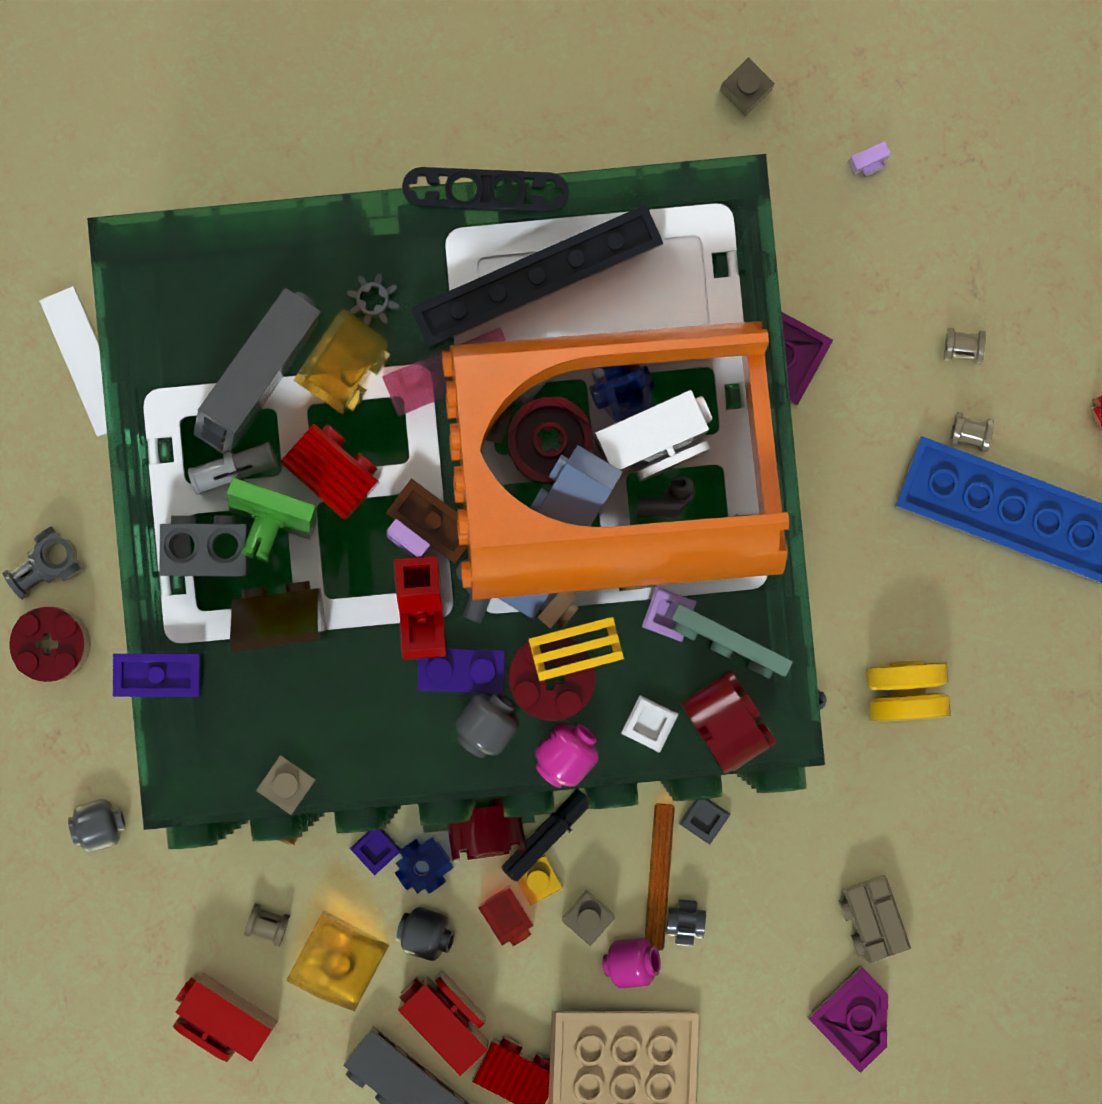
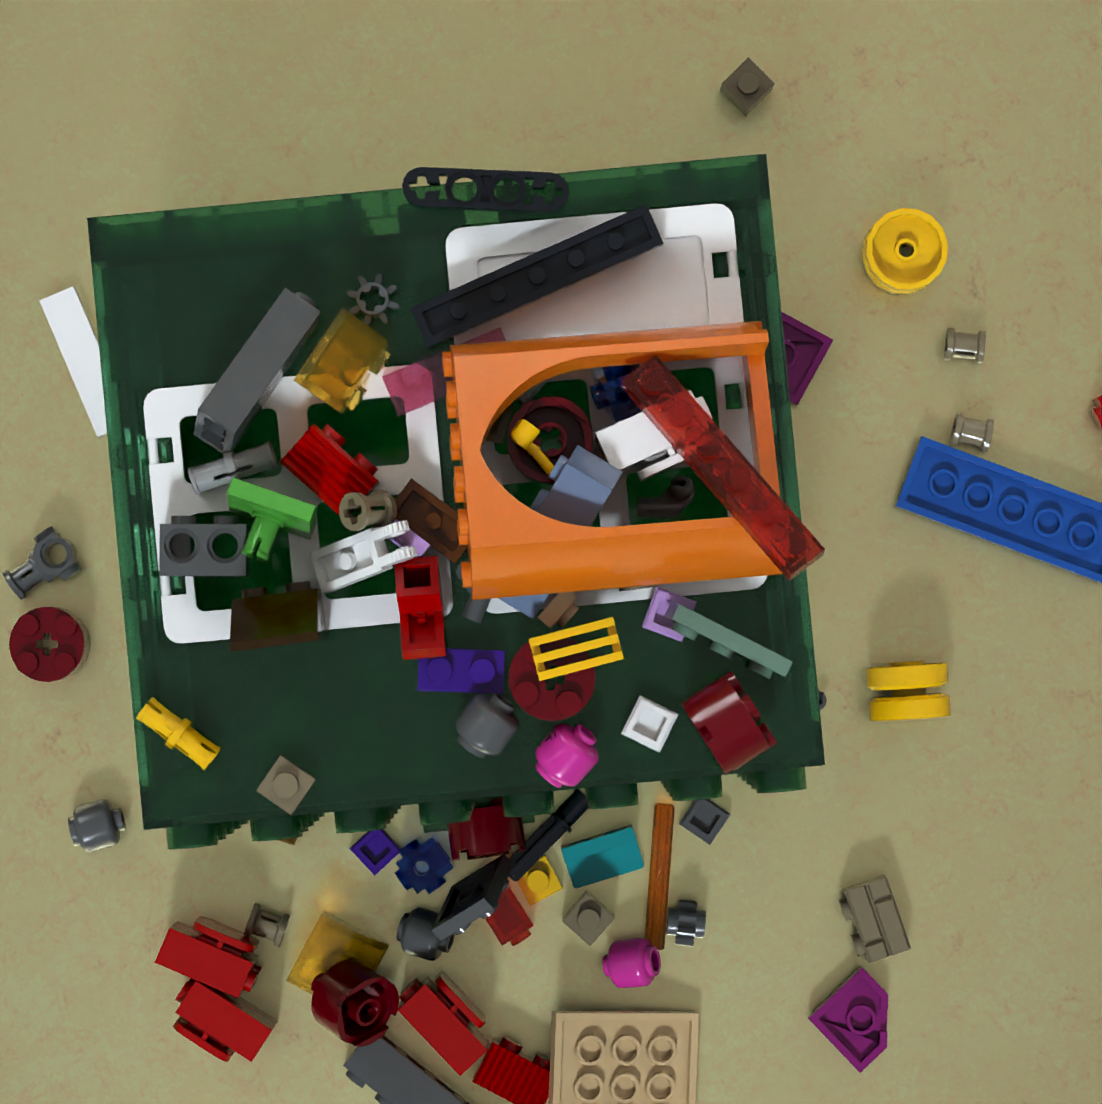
(156, 675): dark purple plate -> none
(178, 733): none -> yellow pin
(212, 955): none -> red brick
(354, 1002): none -> dark red brick
(358, 502): none -> dark tan bush
(359, 557): none -> white hinge
(473, 898): none -> dark grey plate
(523, 435): none -> yellow hand
(602, 856): none -> teal panel
(722, 468): none -> clear red plate
(870, 159): lavender plate -> none
(888, 267): none -> yellow wheel

